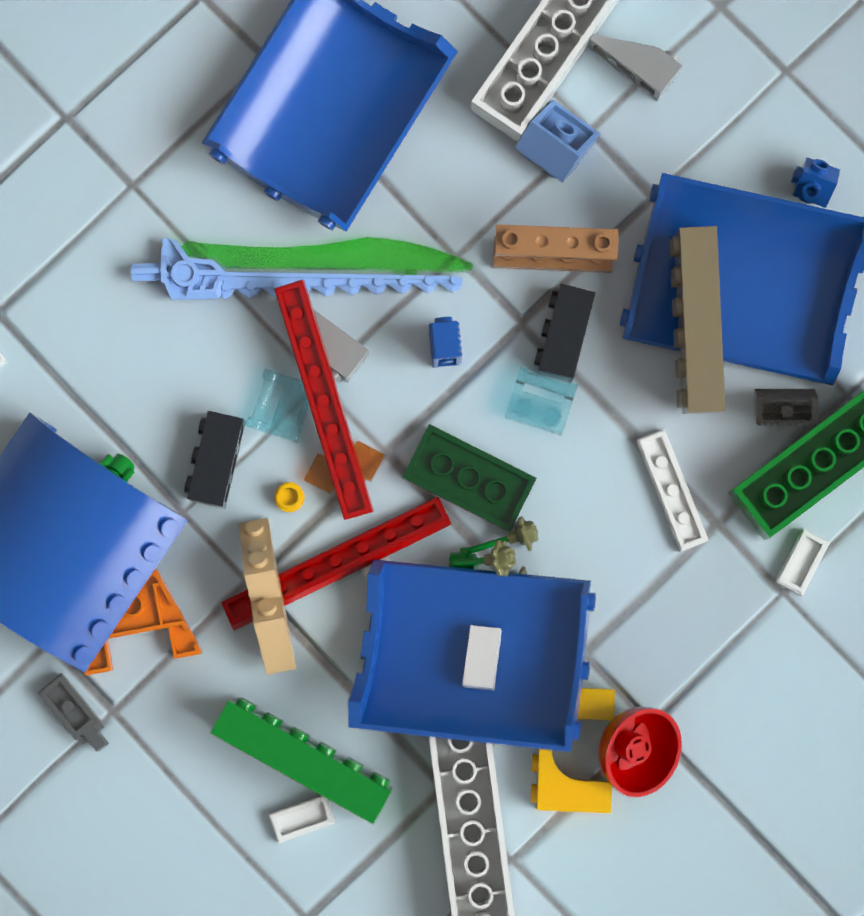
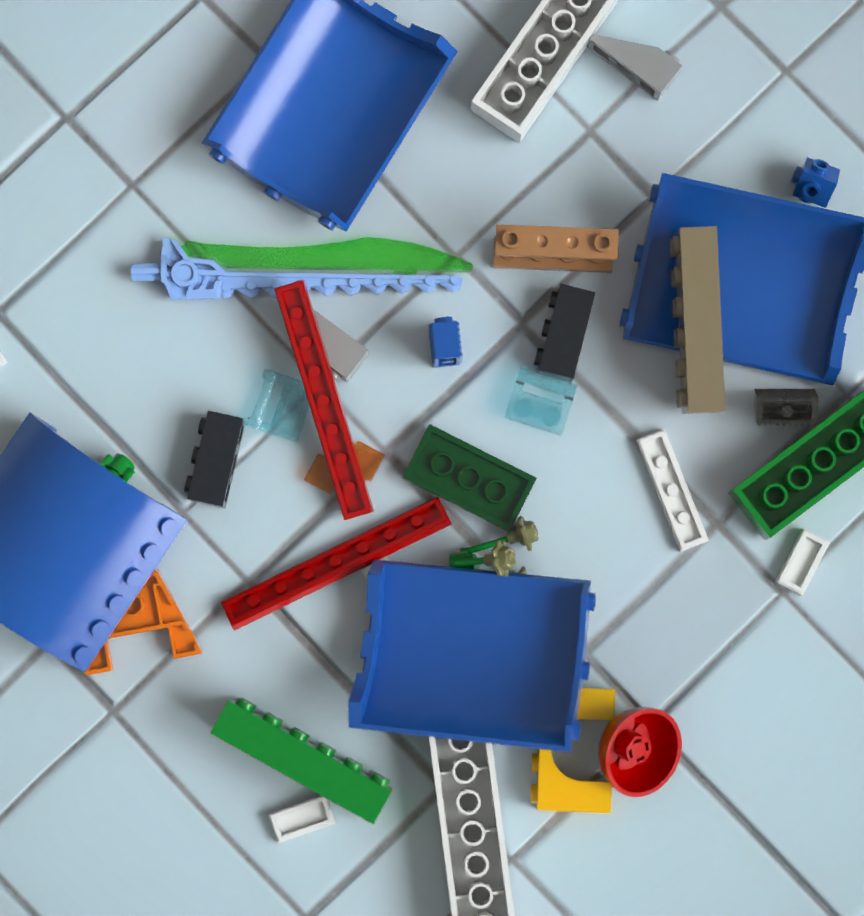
(73, 712): dark grey hinge -> none
(266, 596): tan arch -> none
(289, 497): yellow plate -> none
(482, 658): white tile -> none
(557, 140): medium blue slope -> none

